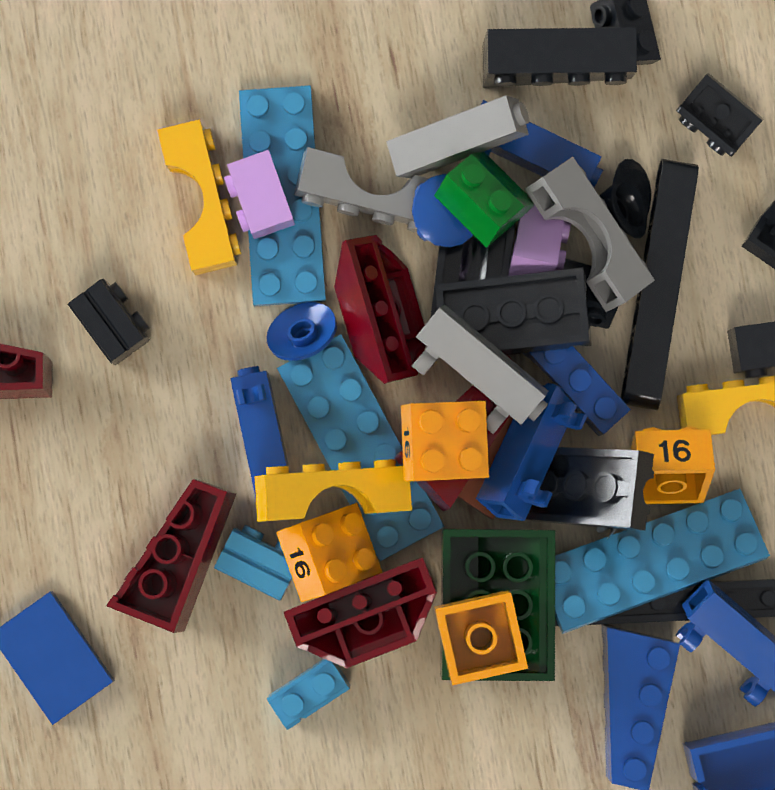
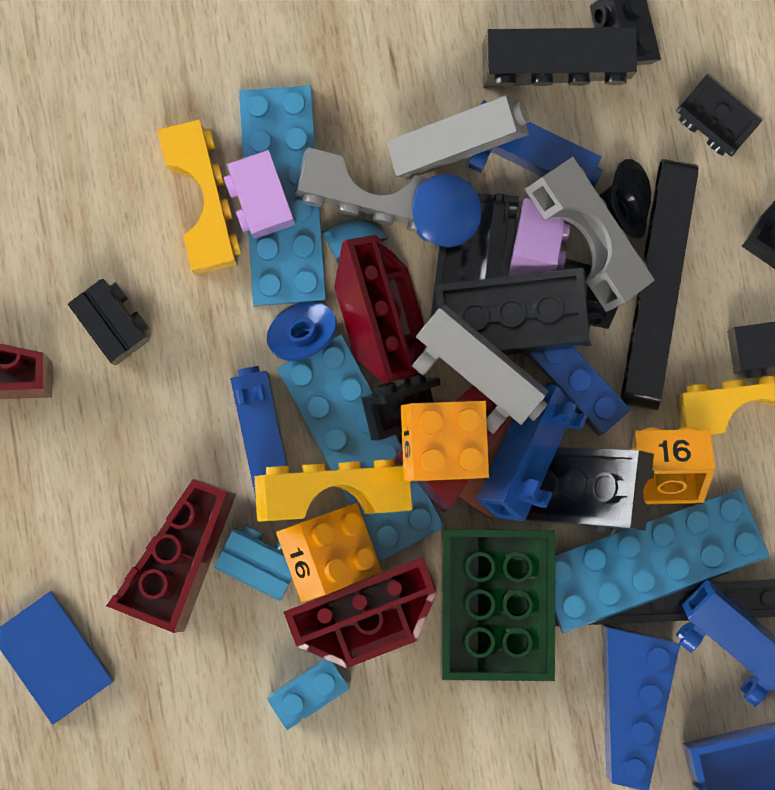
(349, 230): none -> dark azure brick
(384, 406): none -> black bracket
(481, 637): light orange brick -> none
(483, 197): green slope -> none

